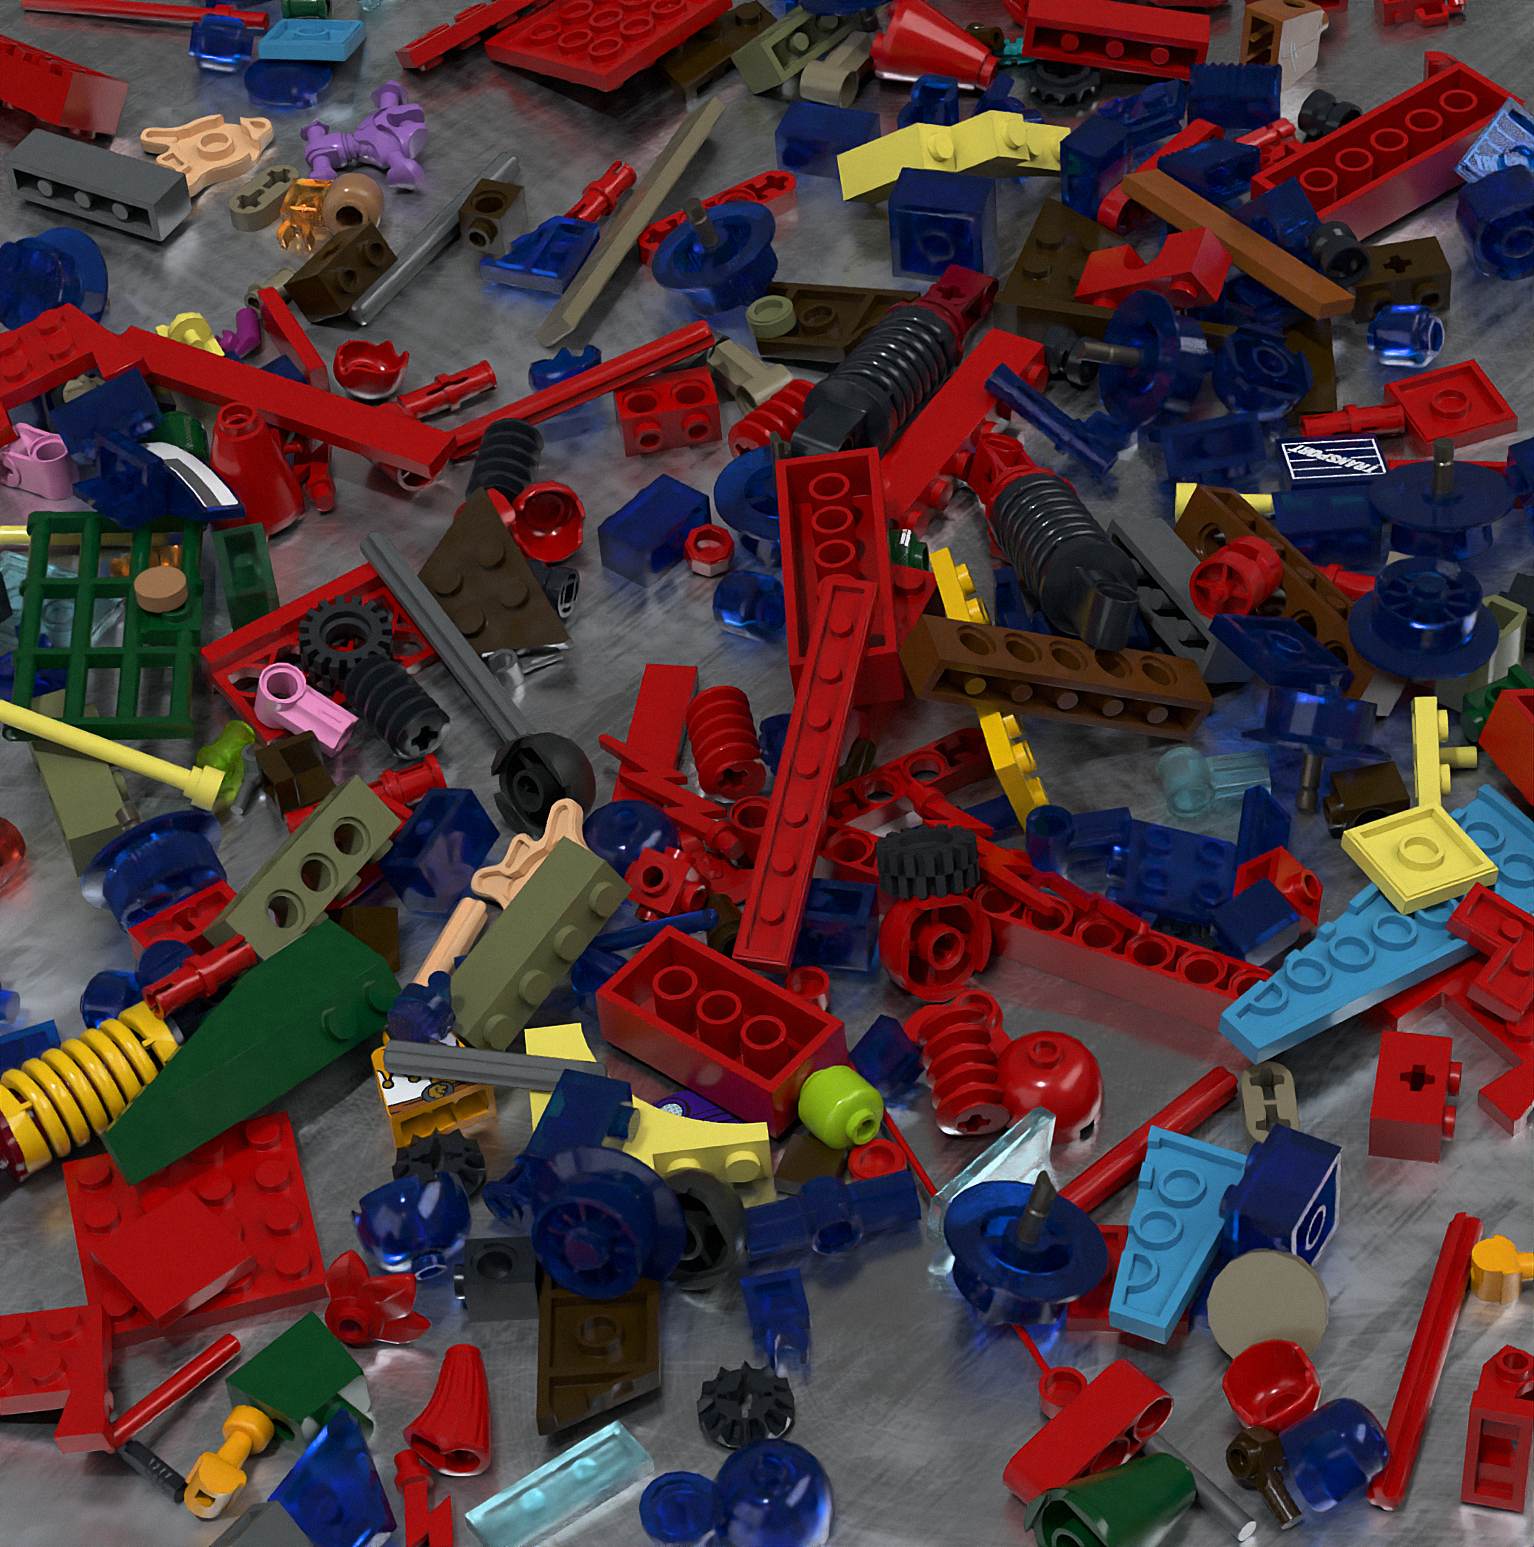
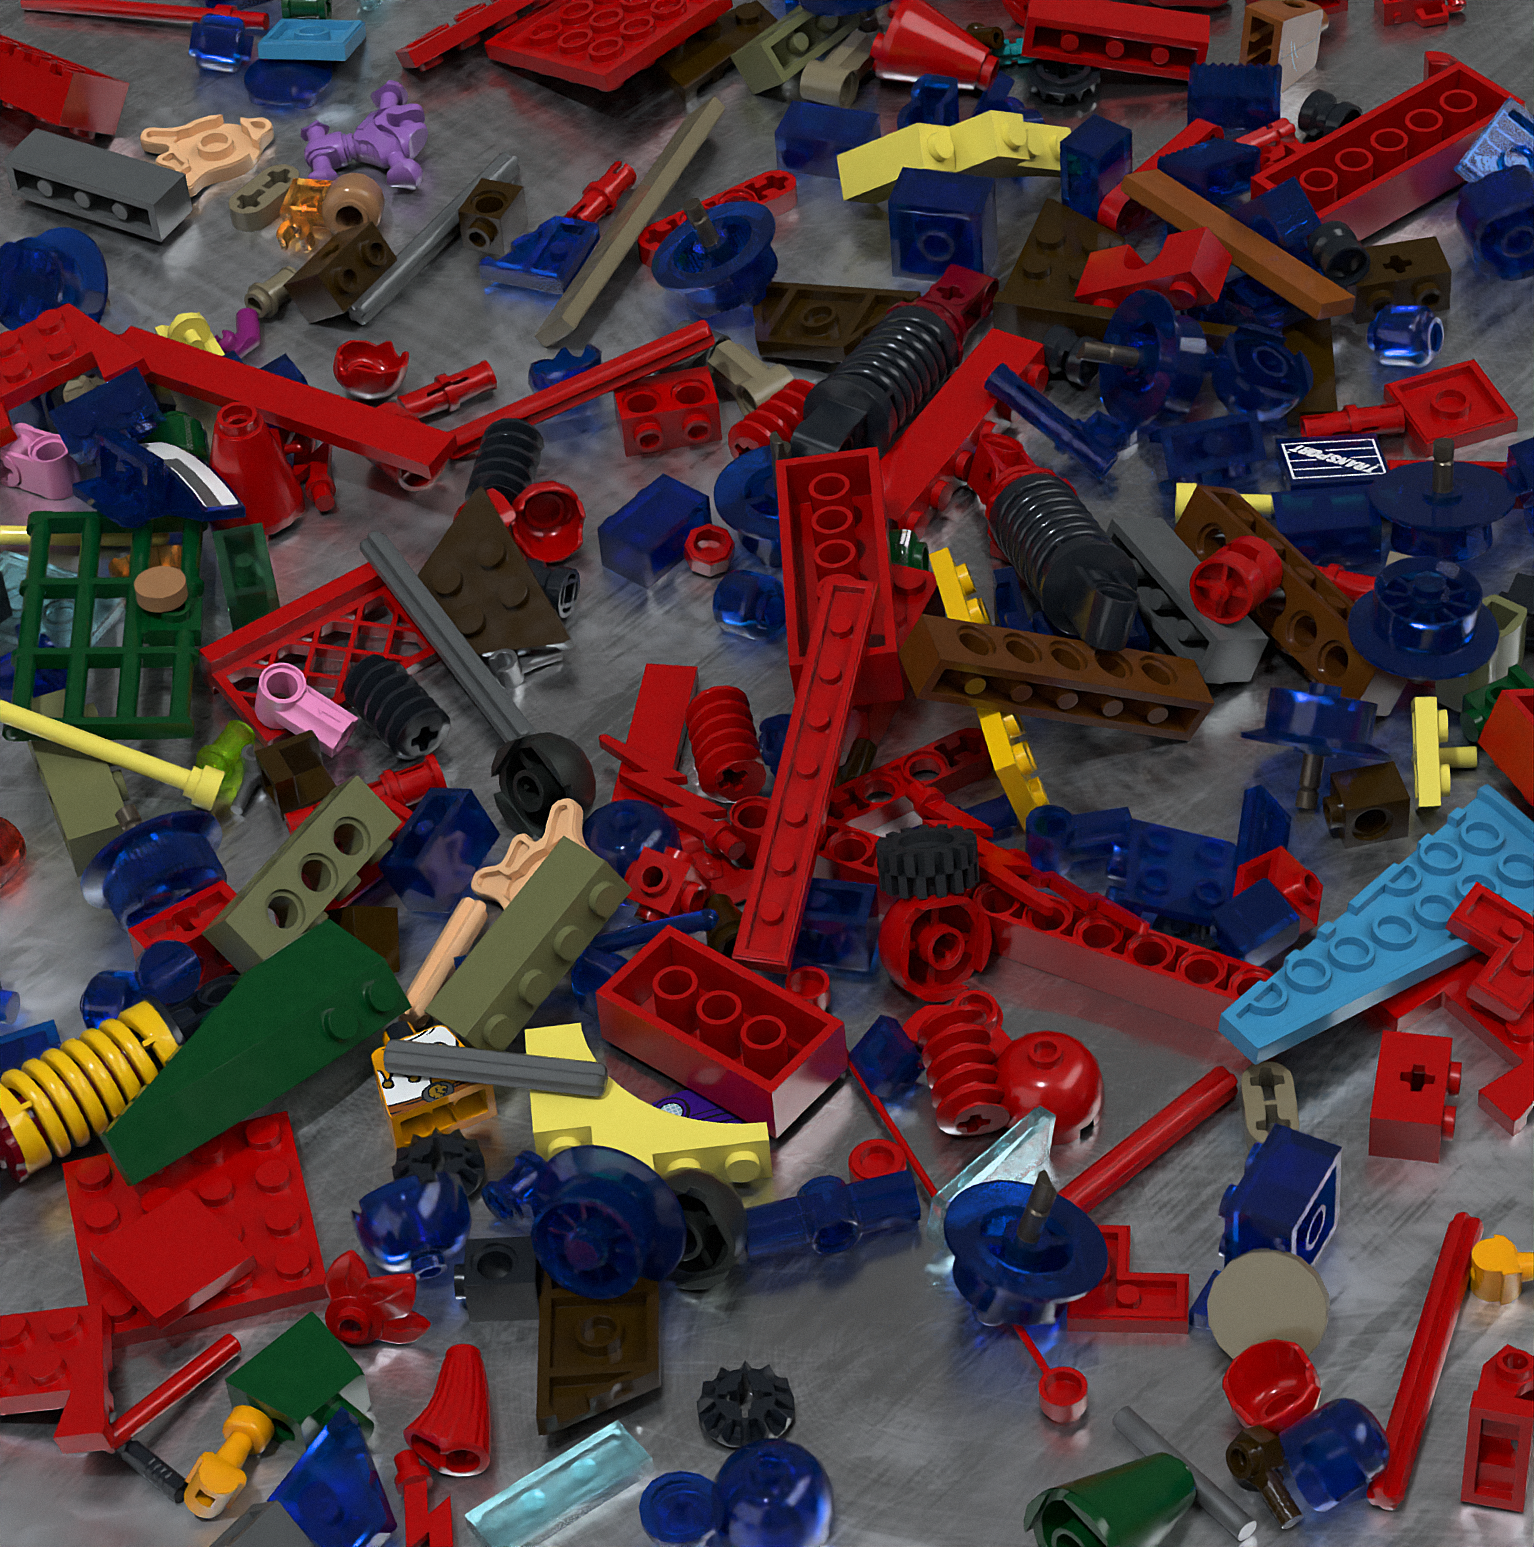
(199, 976): red pin -> none
(291, 338): red tile -> none
(339, 622): black tyre -> none
(424, 1011): clear blue piece -> none
(582, 1112): clear blue brick -> none
(770, 316): olive tile -> none
(778, 1313): clear blue plate -> none
(805, 1160): dark brown tile -> none
(840, 1107): lime head -> none
(1091, 1432): red beam -> none
(1151, 113): clear blue plate -> none
(1171, 1231): dark azure wing -> none
(1197, 782): clear light blue piece -> none
(1280, 651): clear blue tile -> none
(1419, 857): light yellow tile -> none

